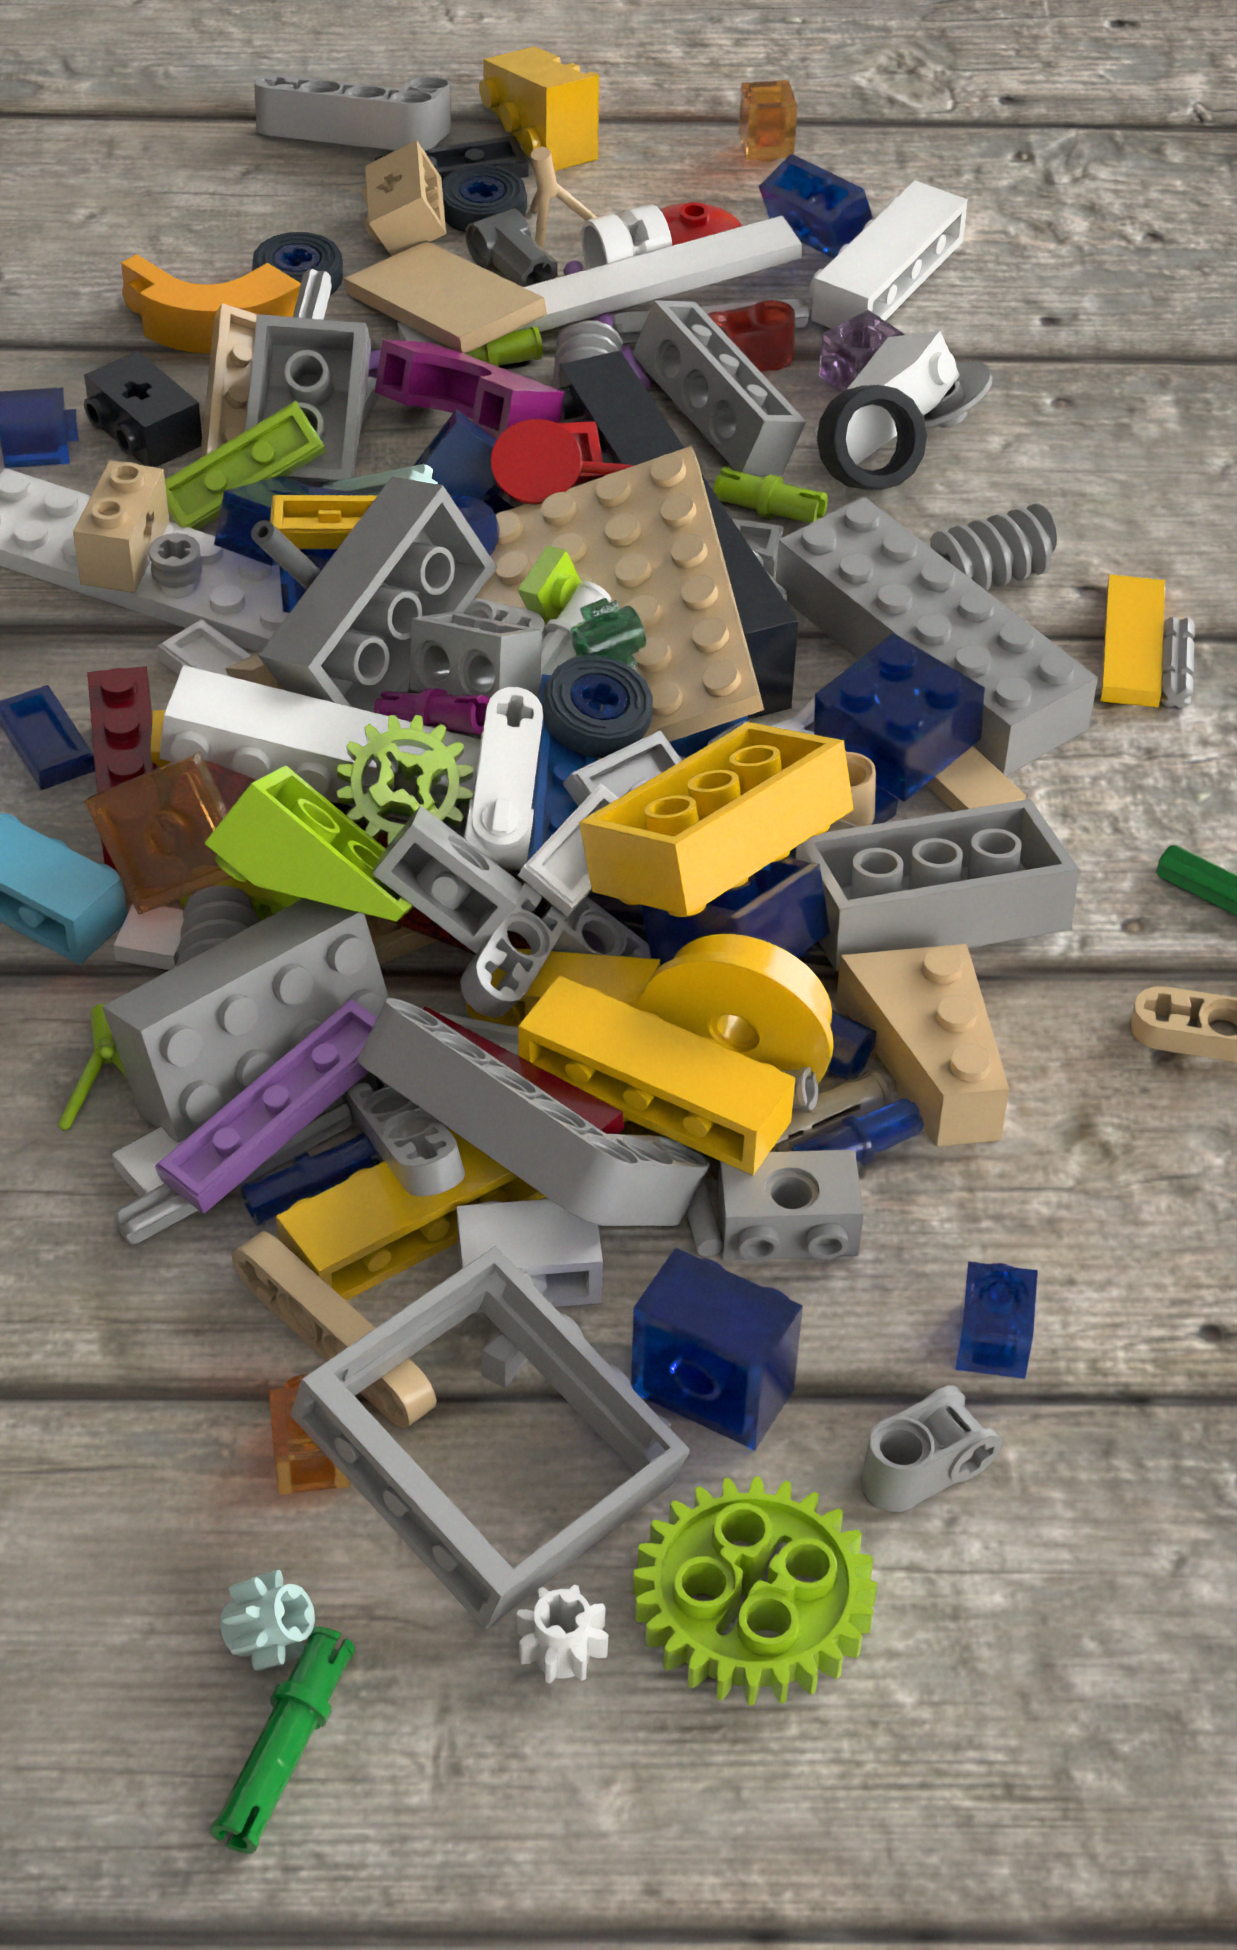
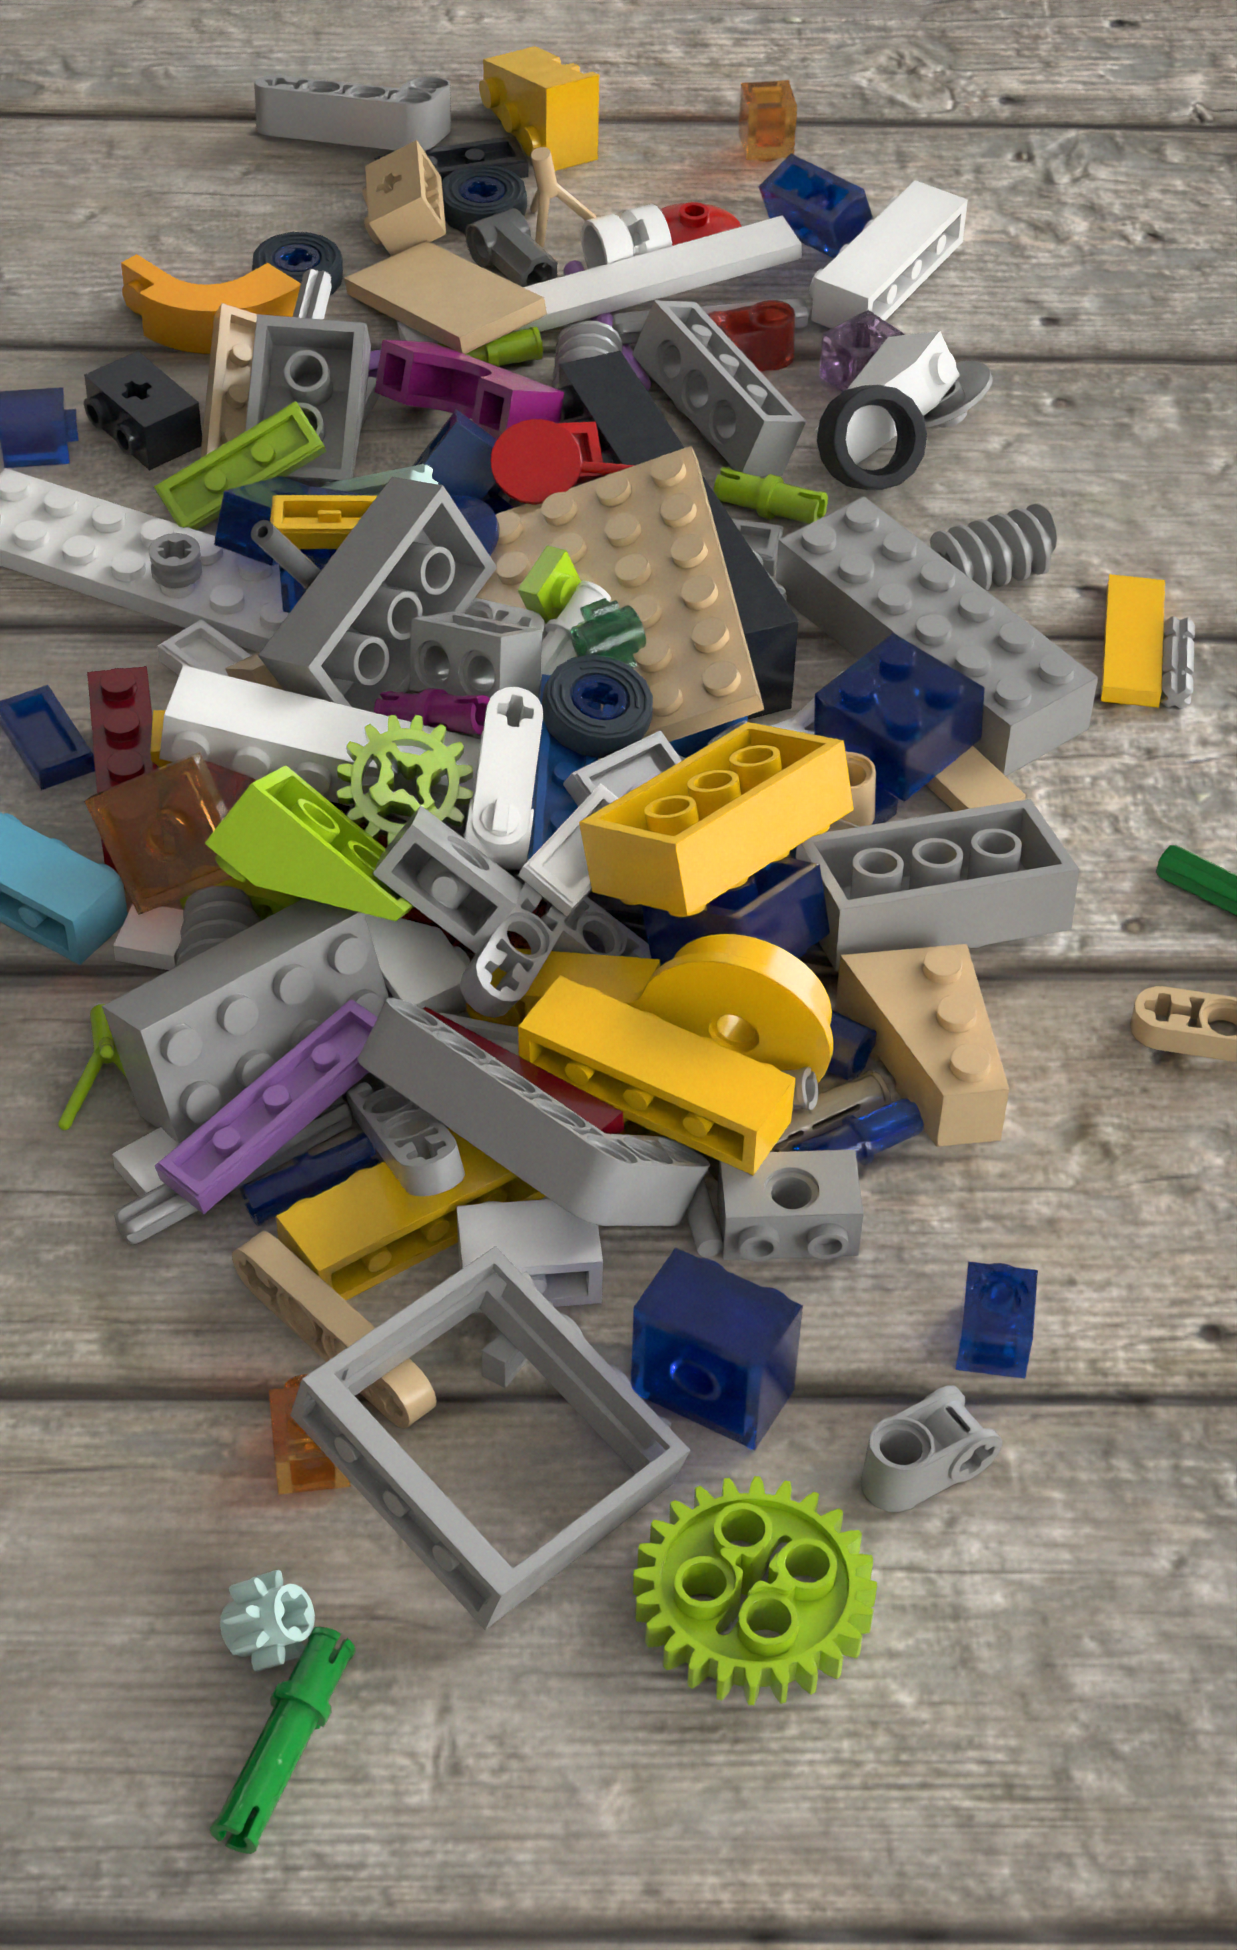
(120, 525): tan brick -> none
(419, 964): none -> white slope
(562, 1633): white gear -> none

